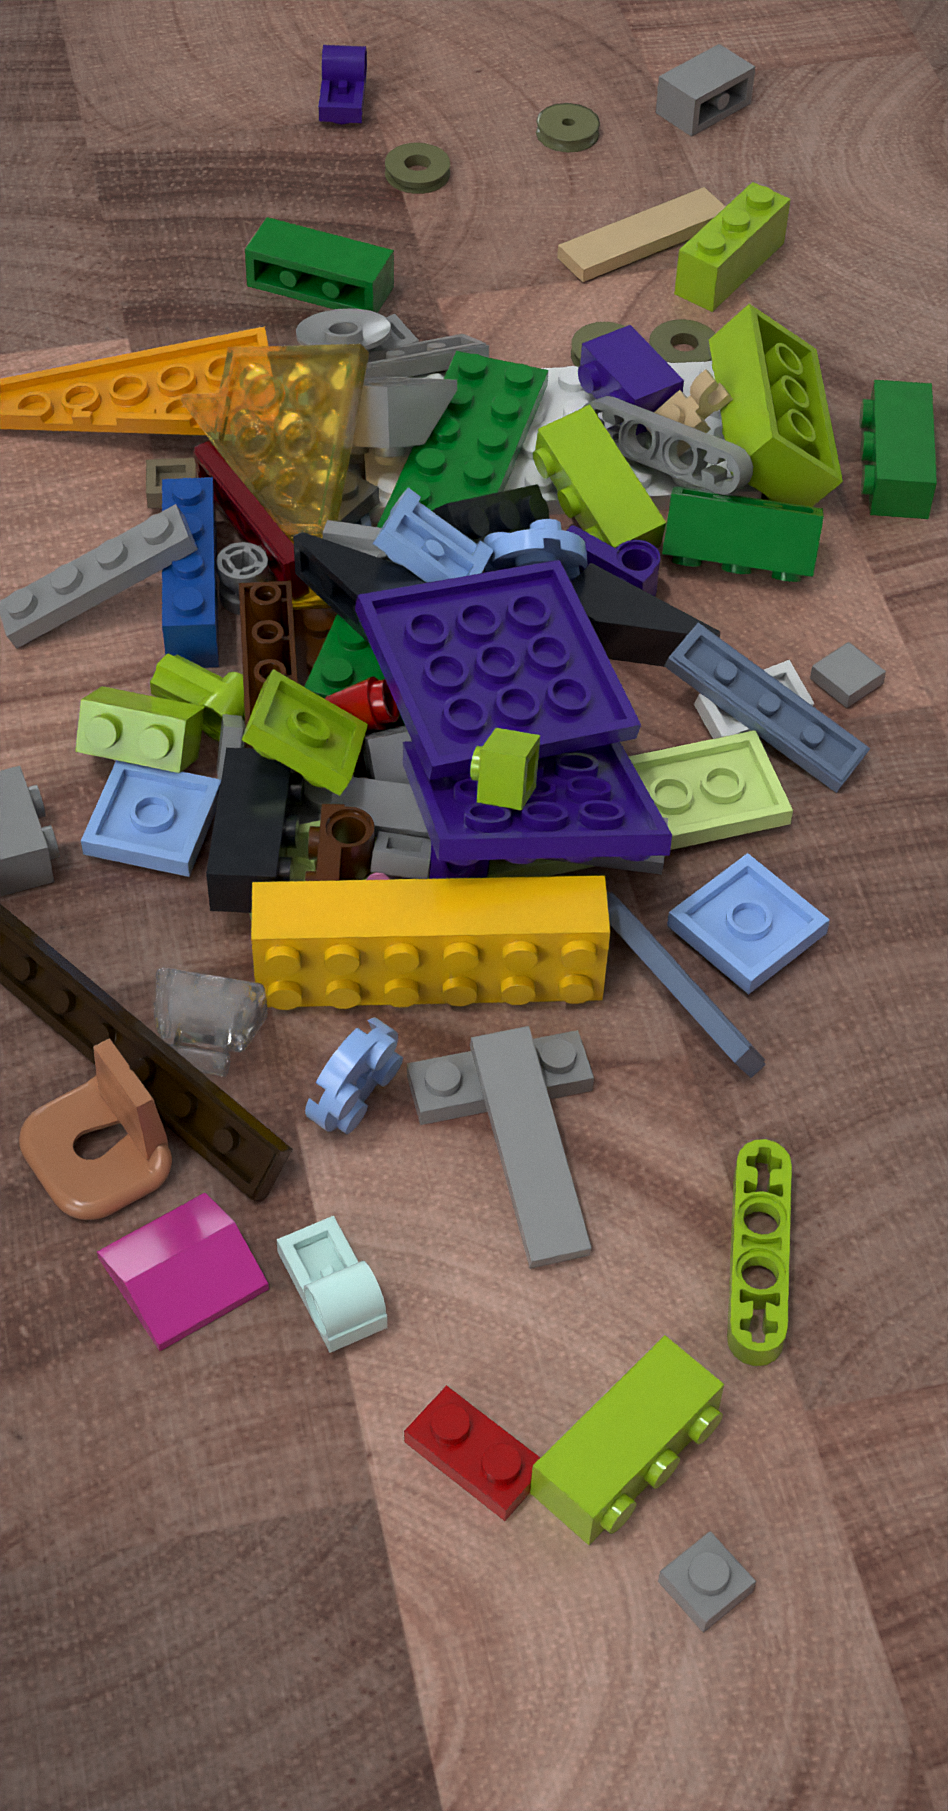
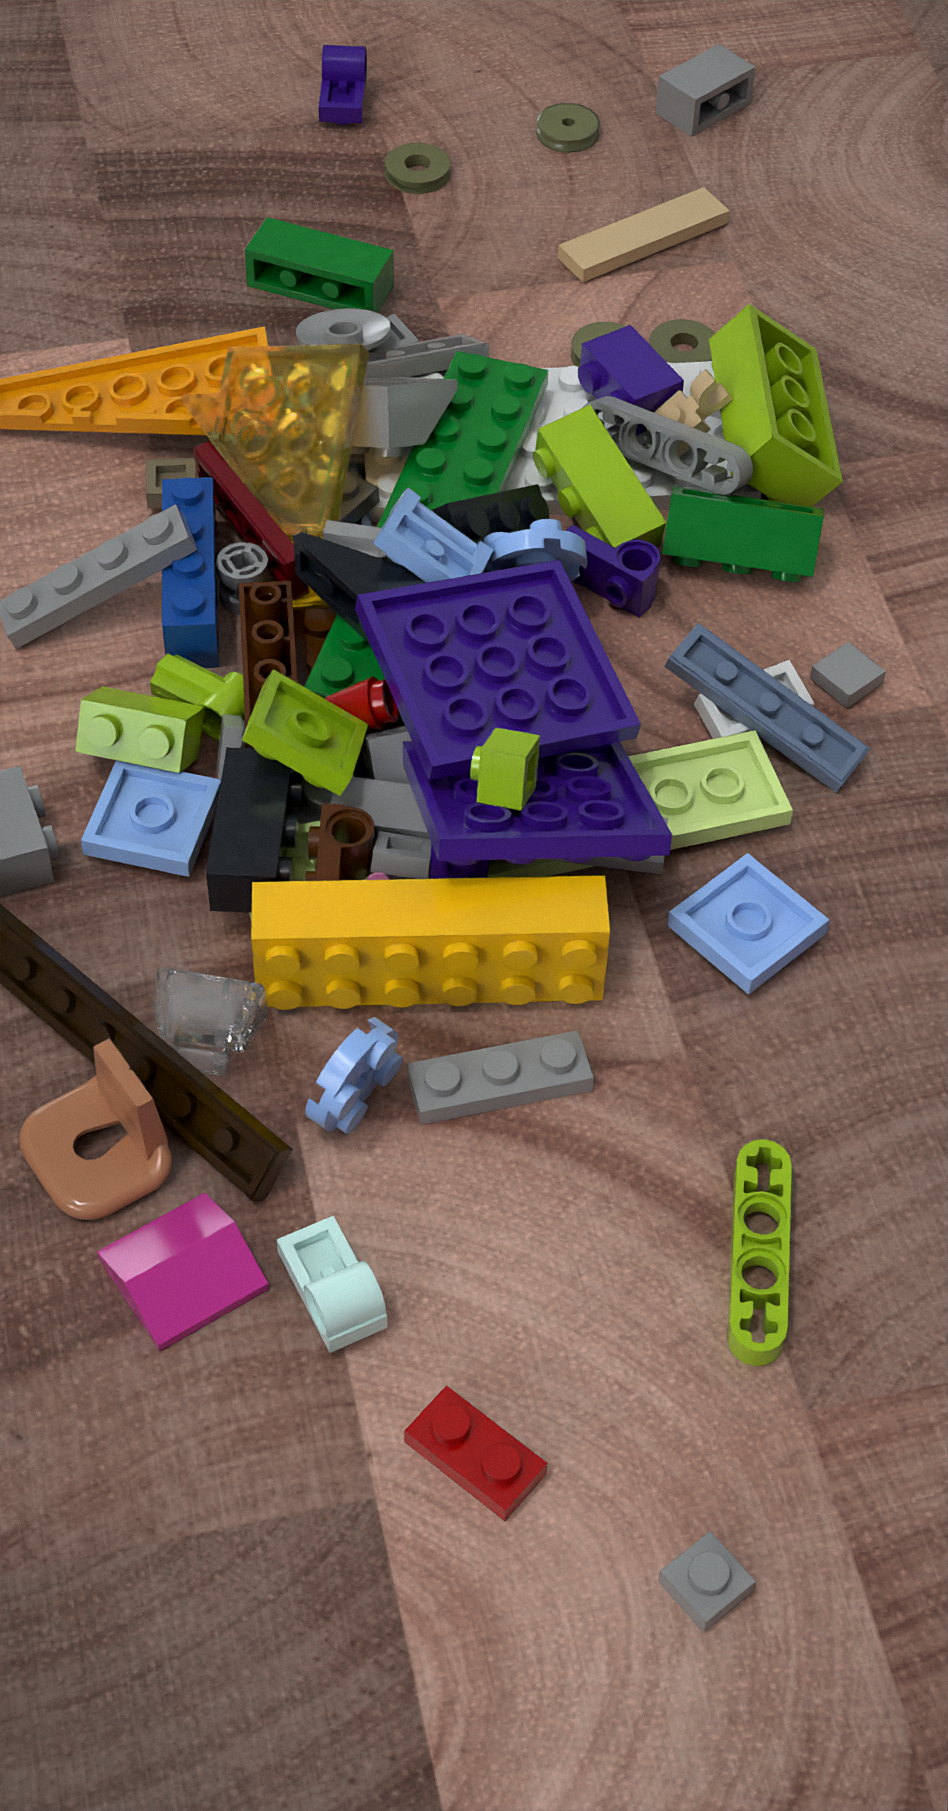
(530, 1147): light grey tile -> none
(628, 1441): lime brick -> none
(631, 621): black slope -> none
(684, 988): sand blue tile -> none
(732, 246): lime brick -> none
(898, 449): green brick -> none

